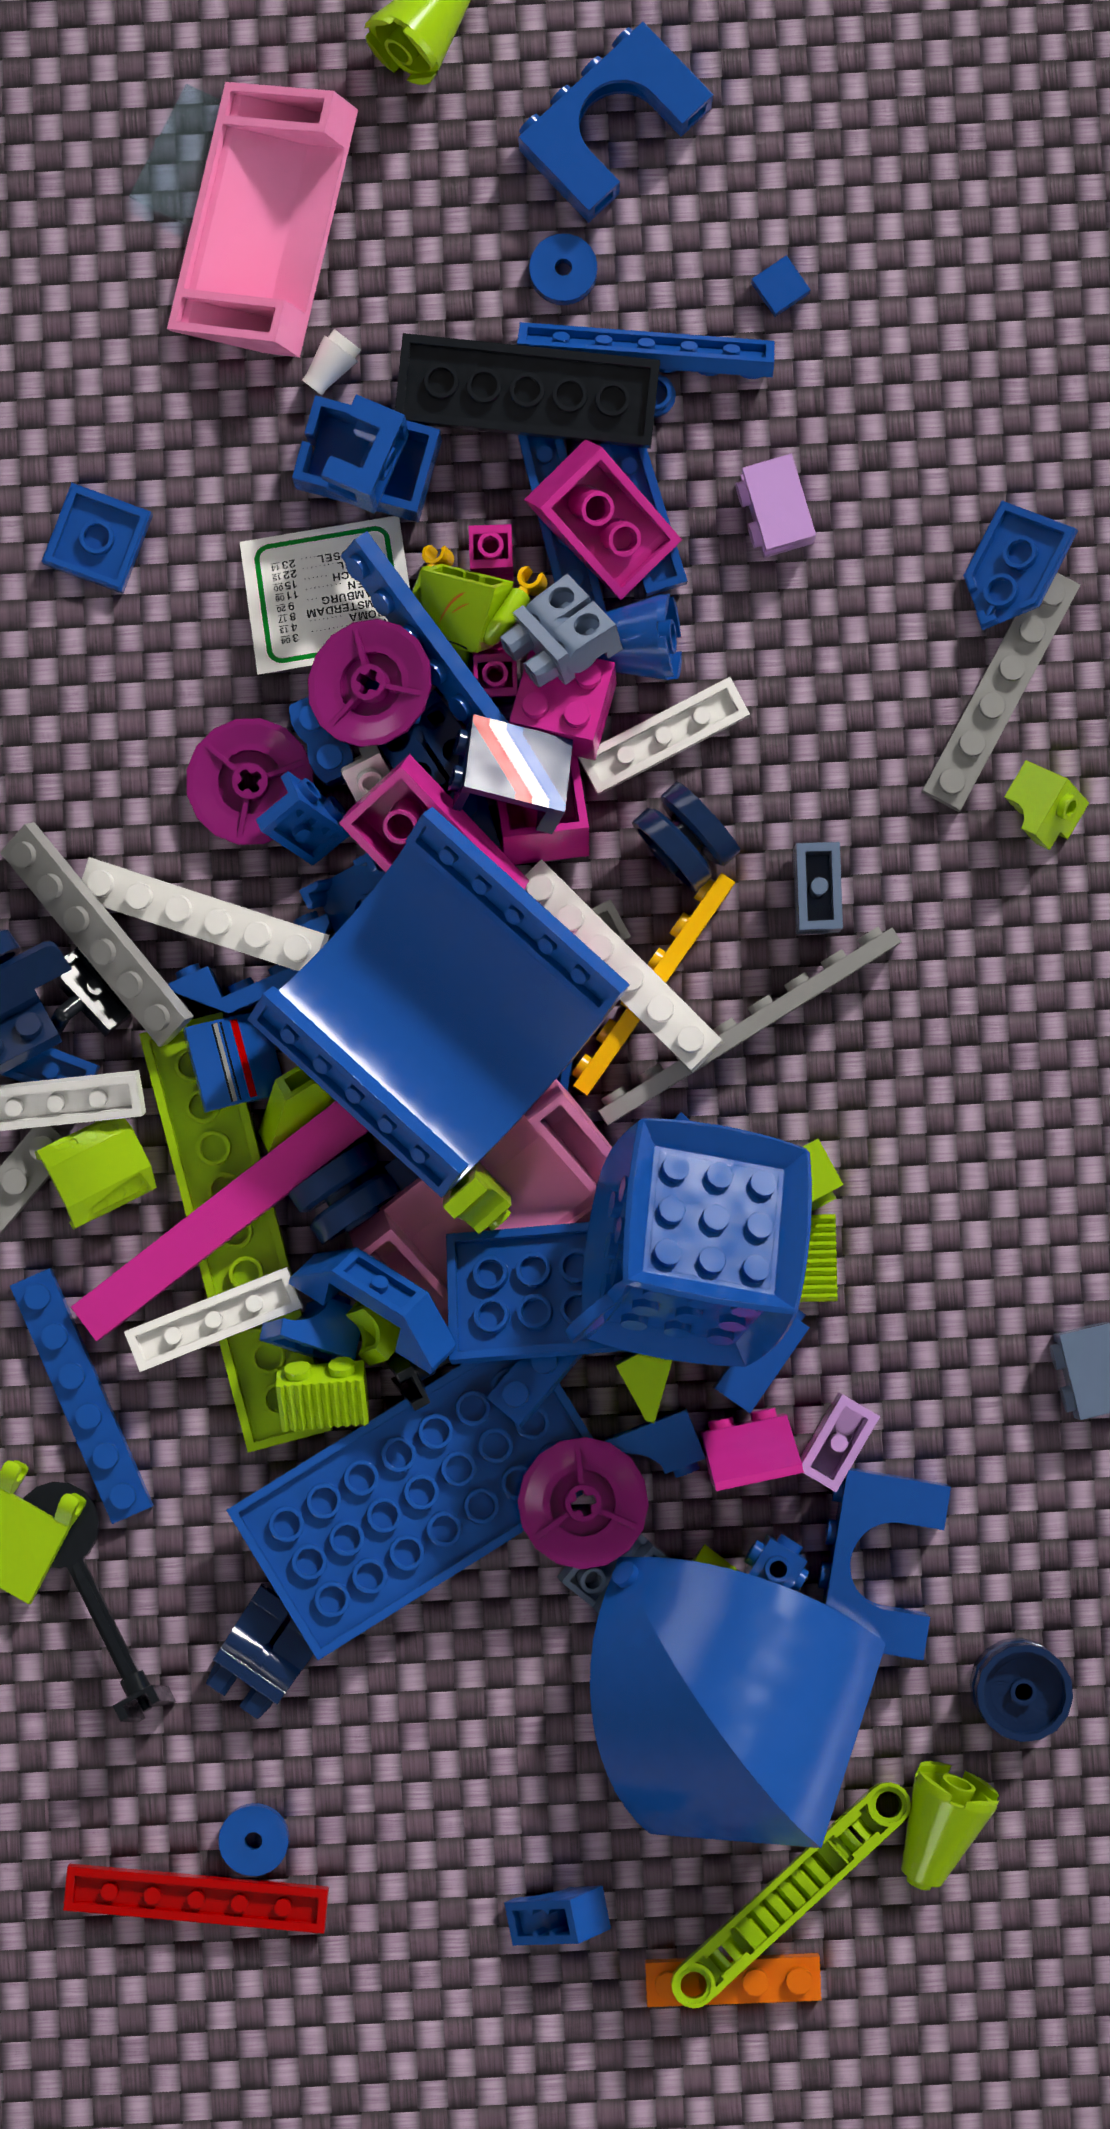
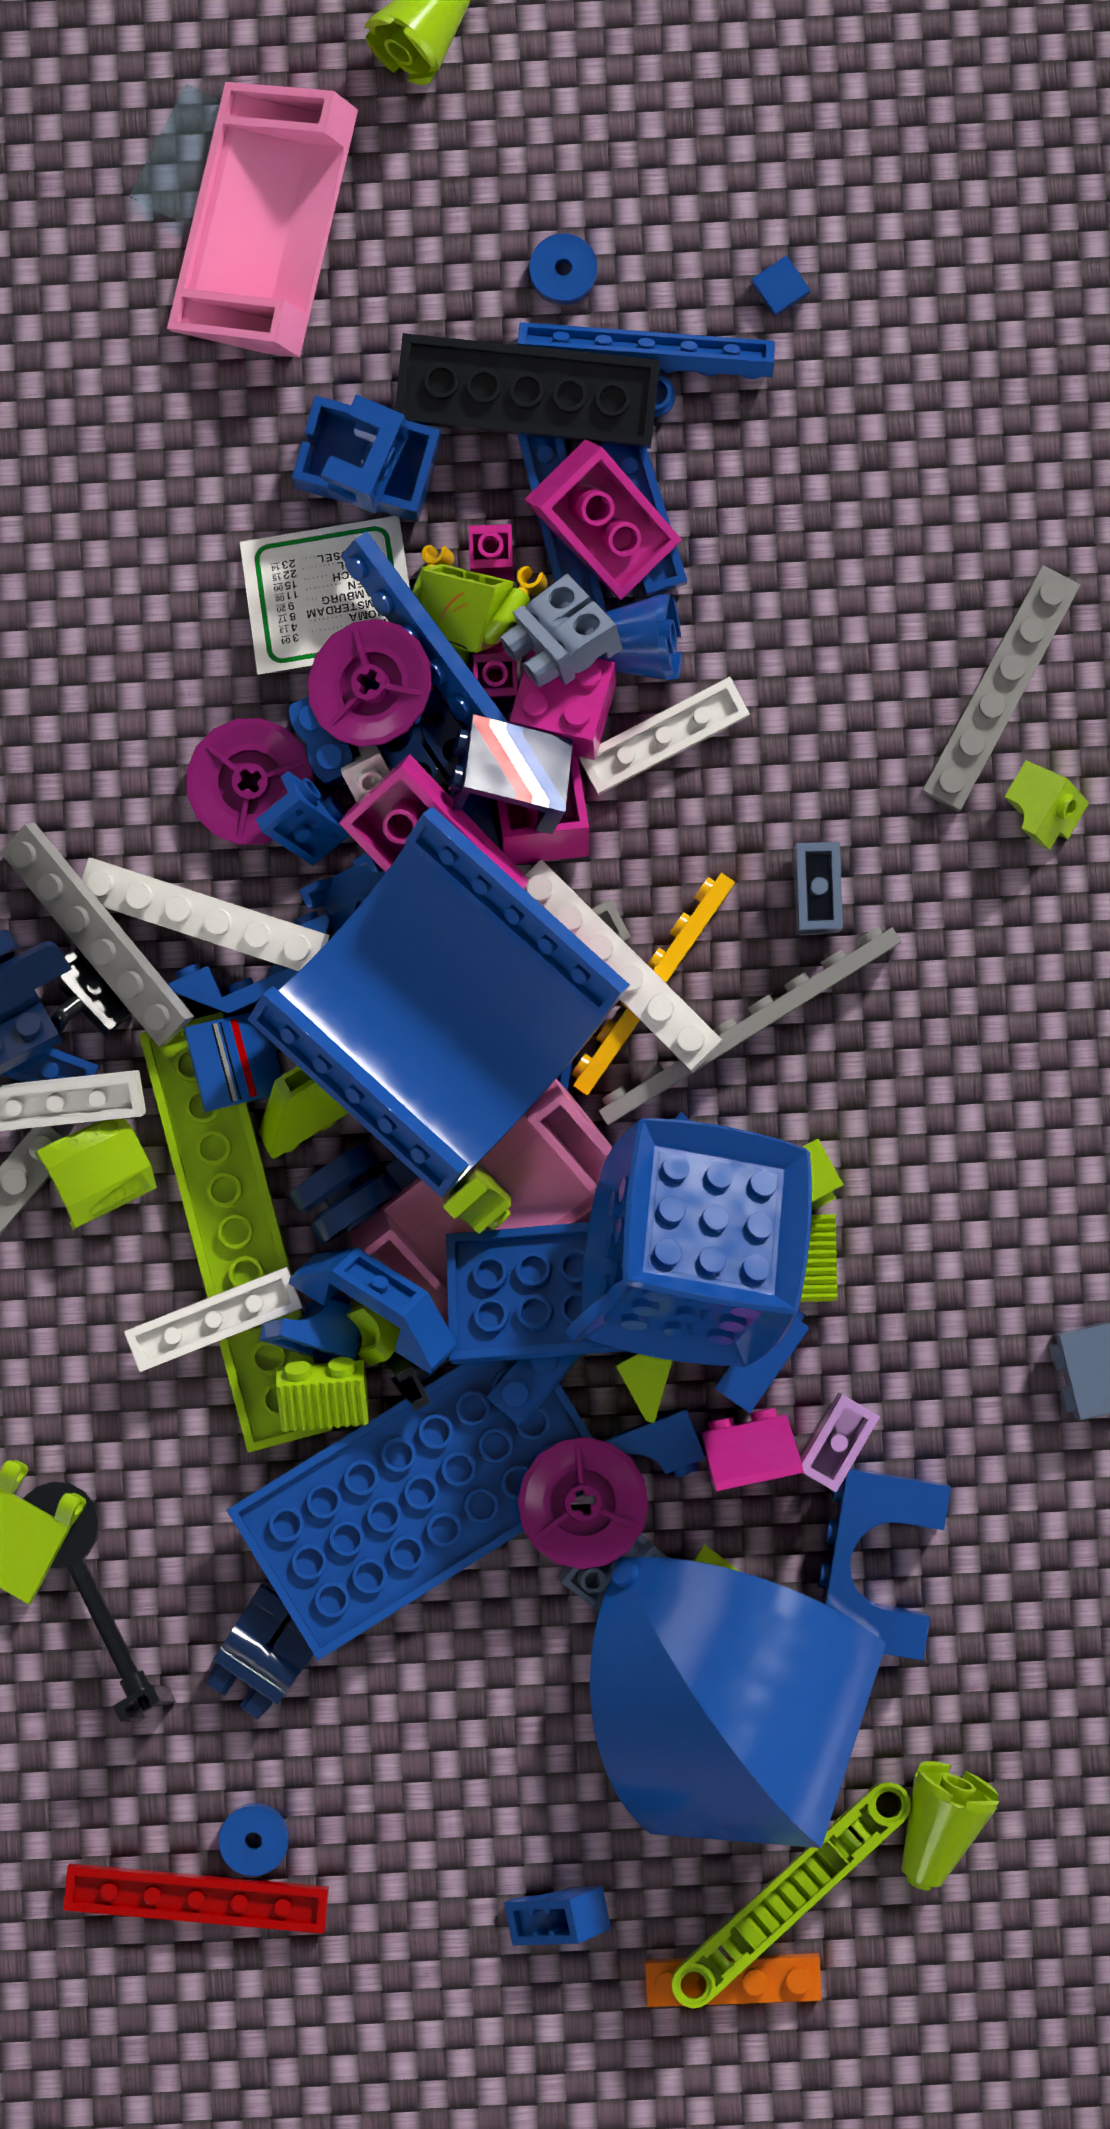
(81, 1395): blue plate -> none
(97, 538): blue tile -> none
(218, 1220): dark pink tile -> none
(331, 361): white cone -> none
(636, 67): blue arch -> none
(680, 842): dark blue wheel -> none
(776, 506): lavender brick -> none
(783, 1549): blue brick -> none
(1015, 563): blue tile -> none
(1038, 1710): dark blue wheel -> none

